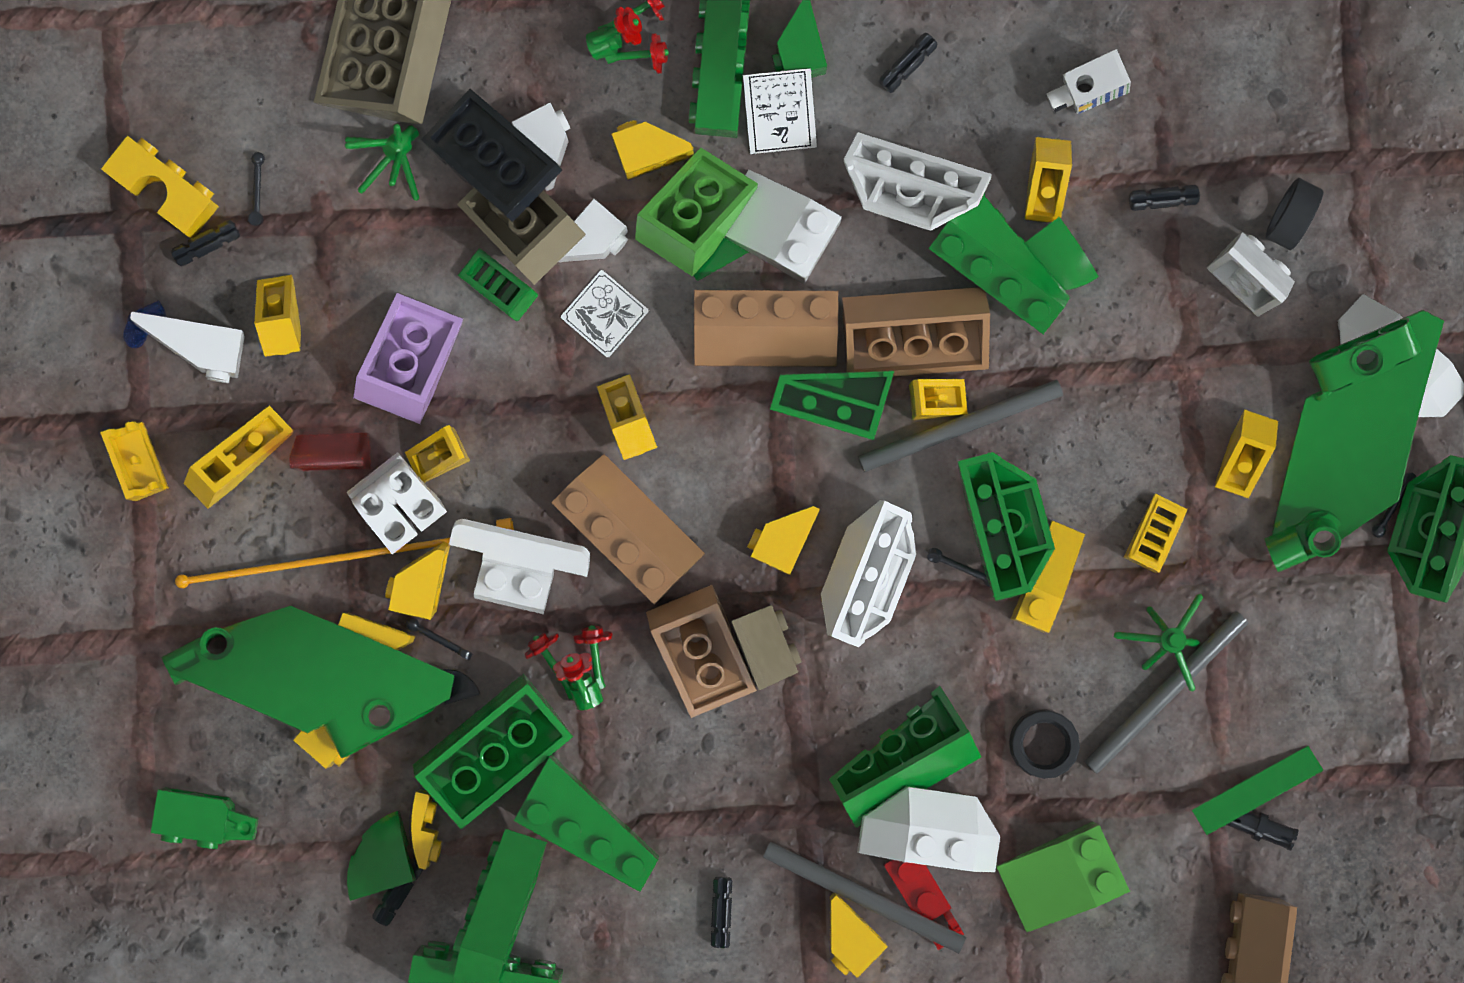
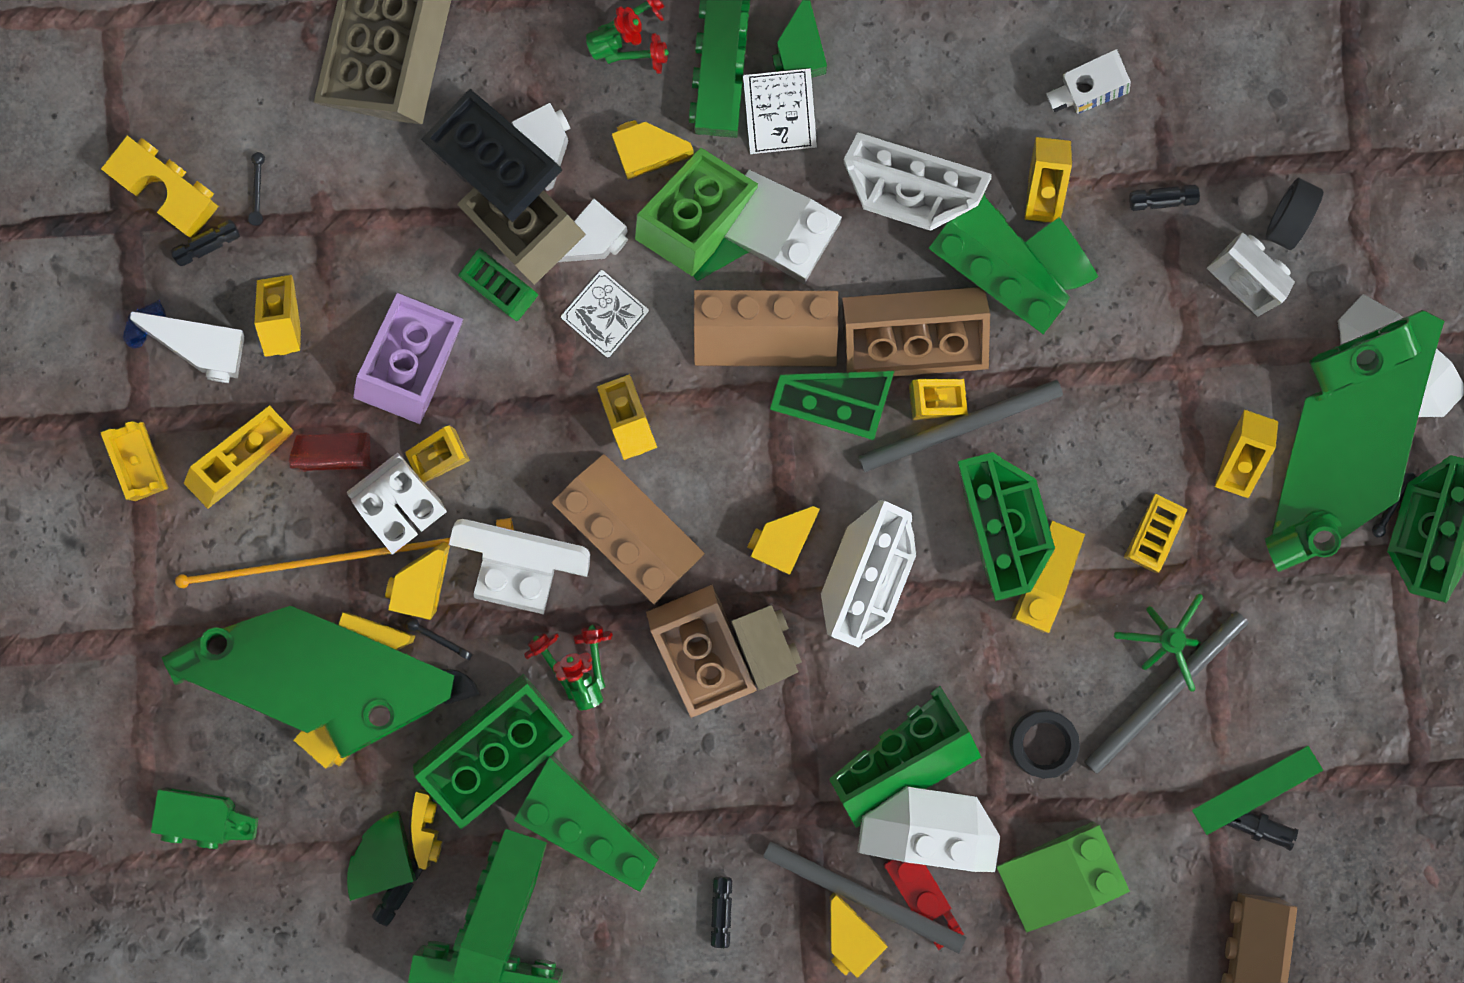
(395, 149): green plant -> none
(908, 62): black axle -> none
(935, 556): black hinge -> none

